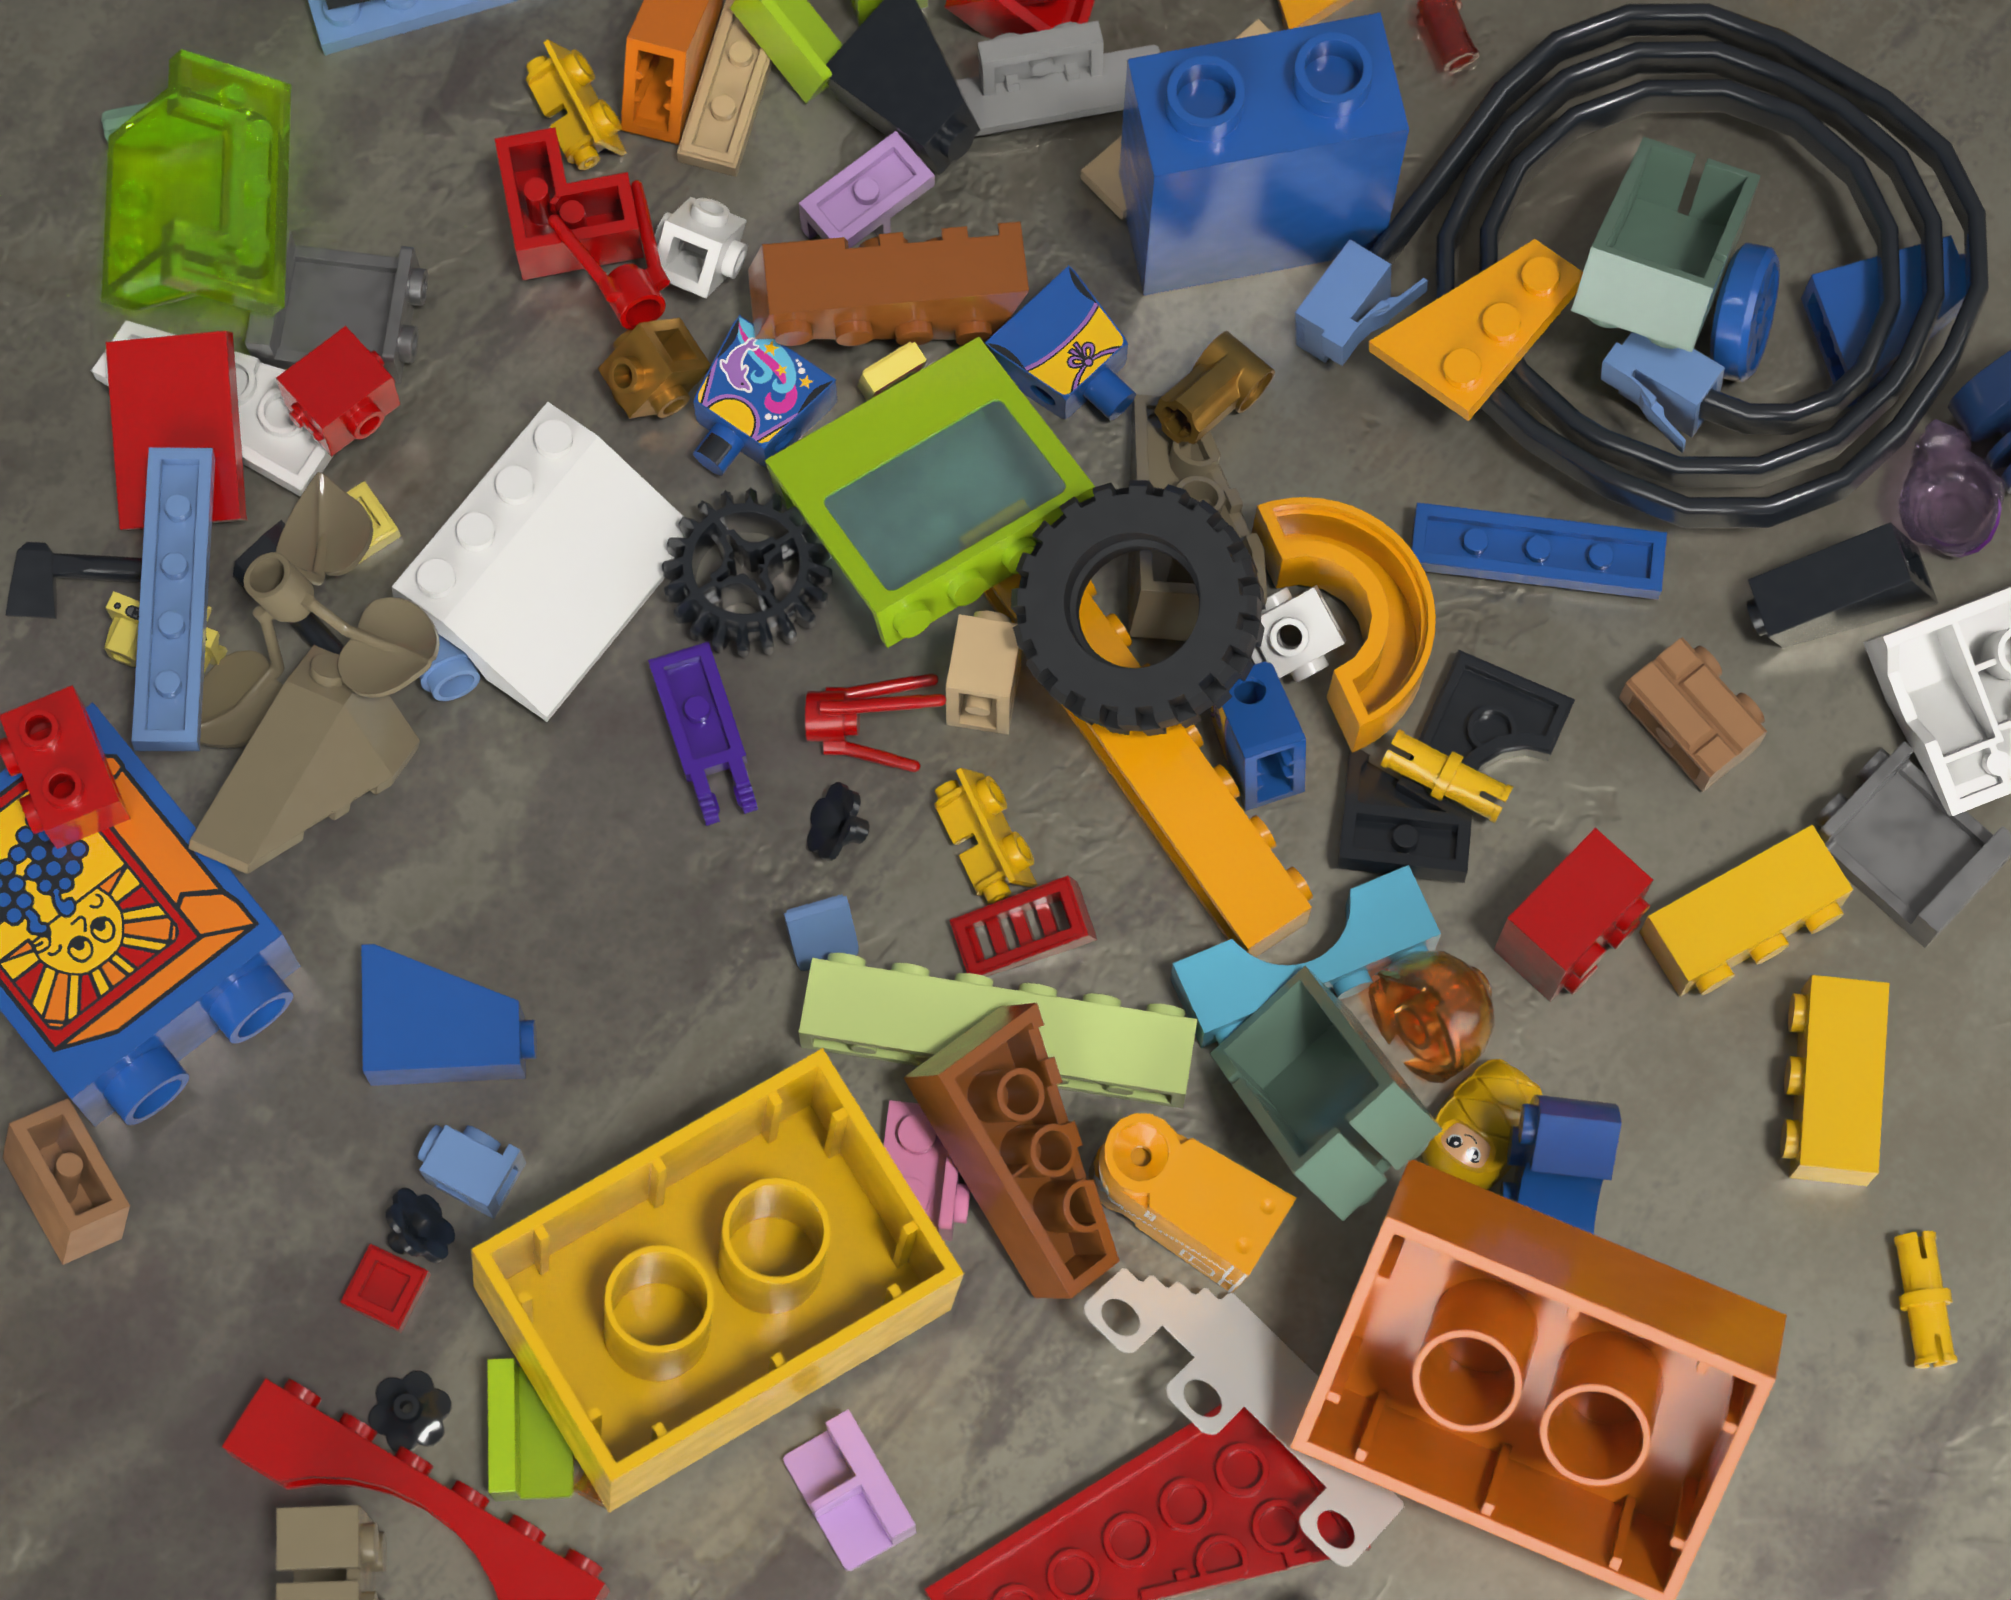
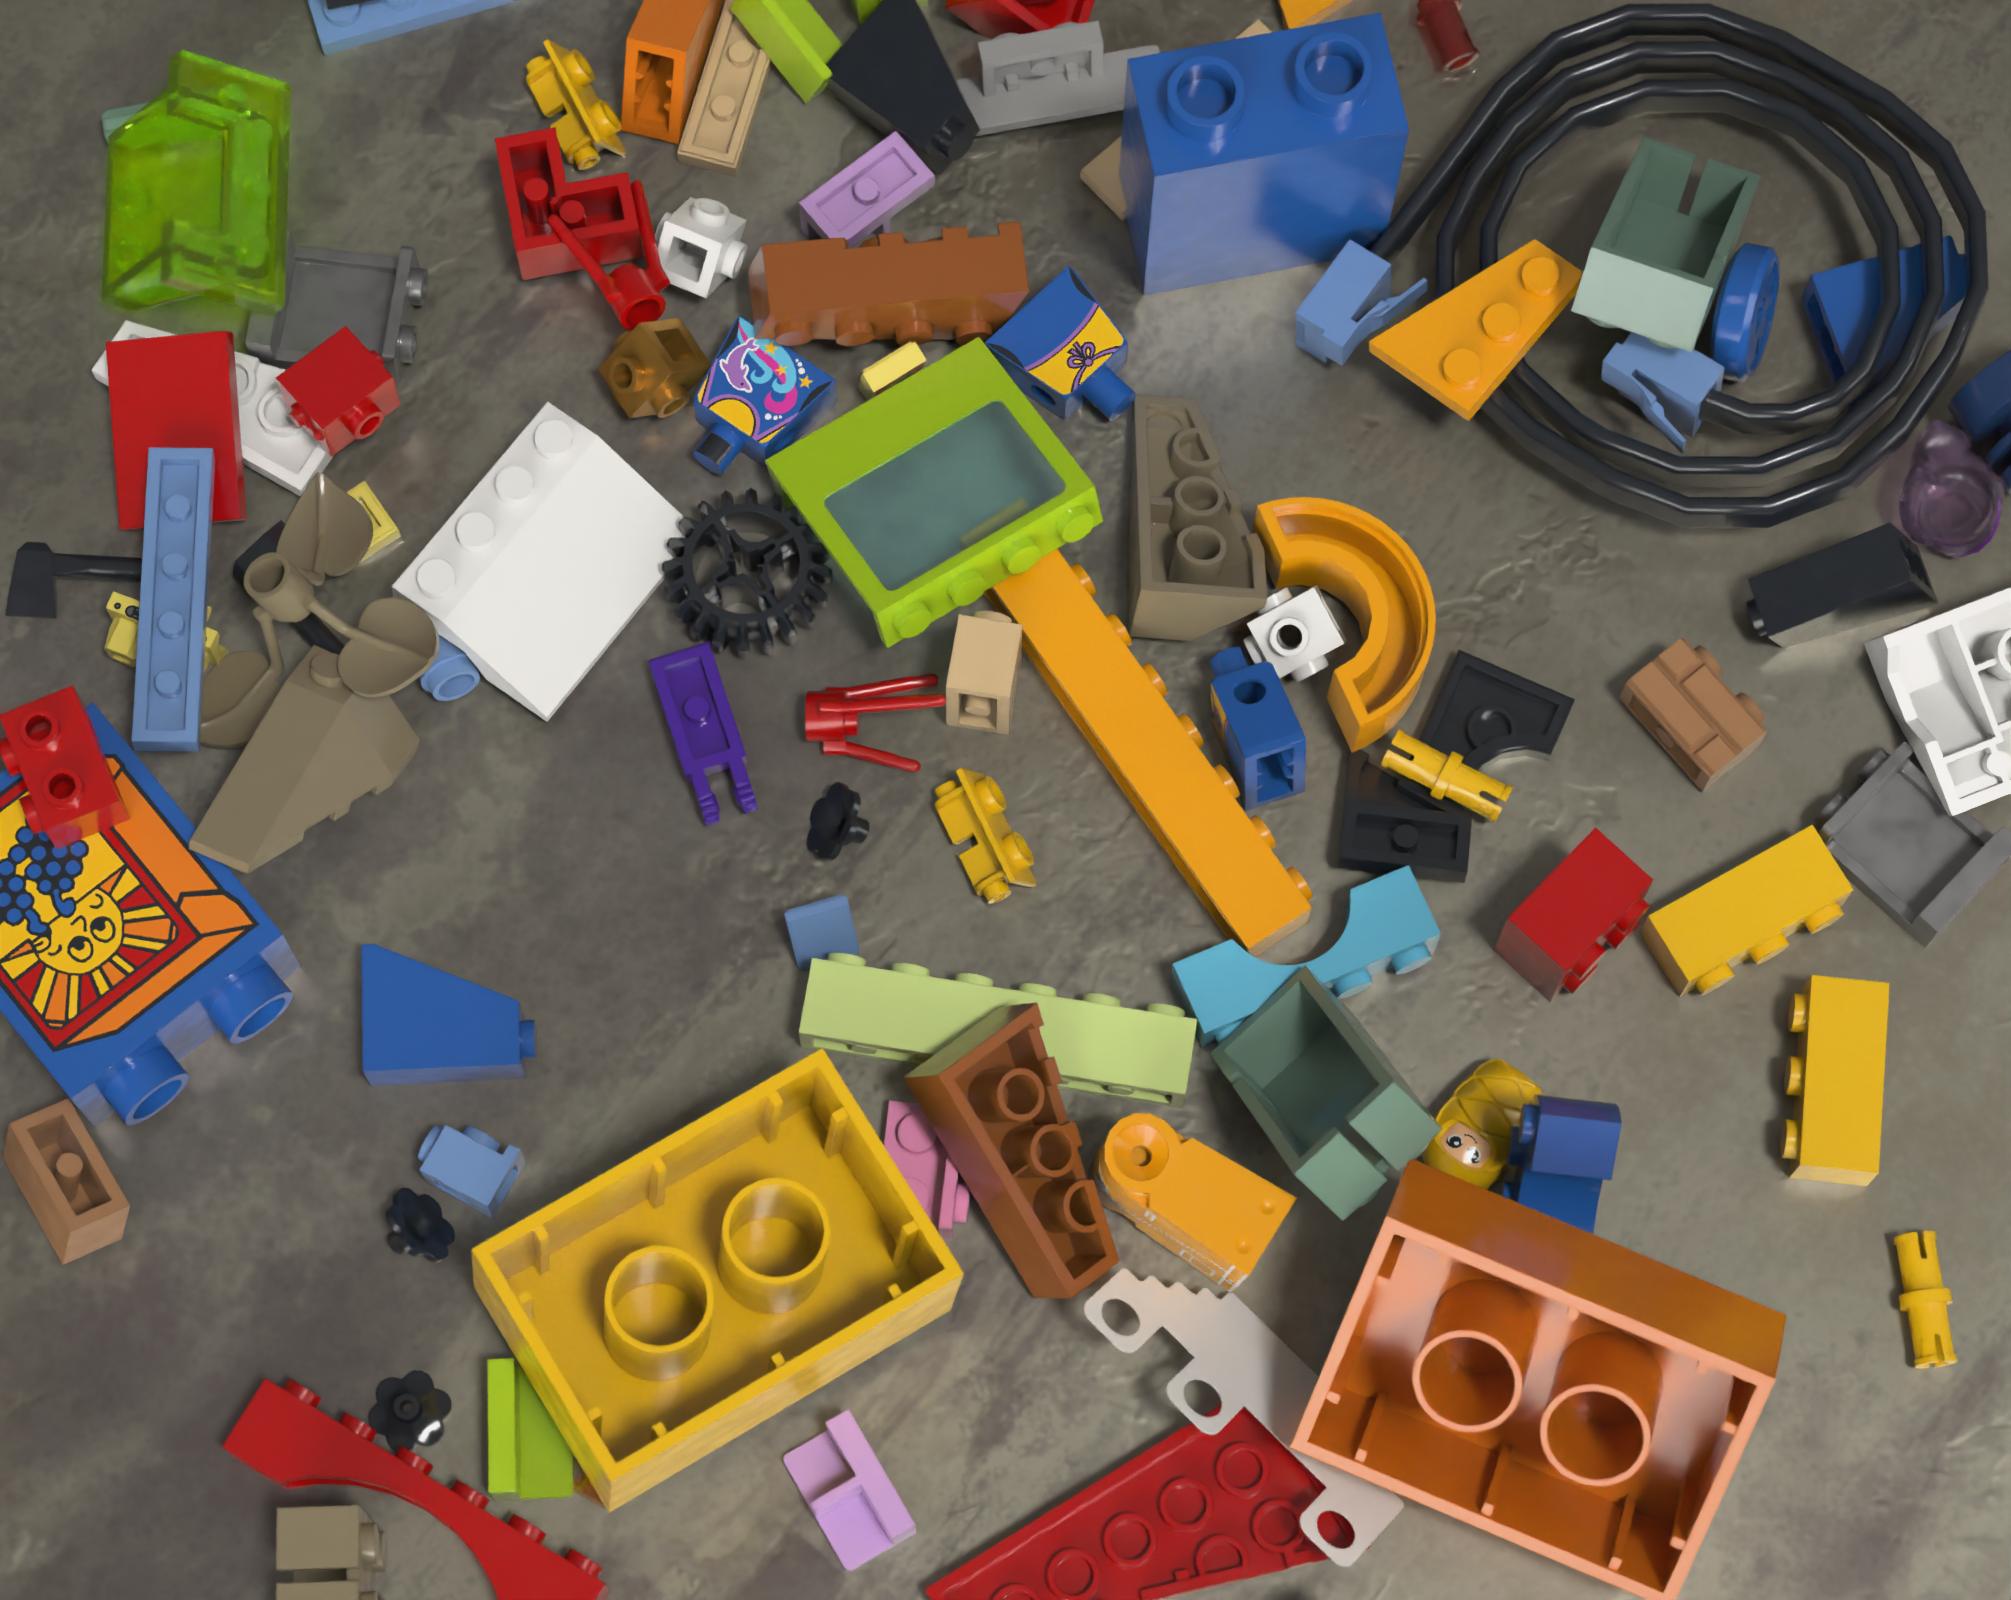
(385, 1288): red tile -> none
(1038, 898): red slope -> none
(1092, 536): black tyre -> none
(1222, 380): pearl gold piece -> none
(1436, 1009): clear orange cylinder -> none
(1539, 550): blue plate -> none

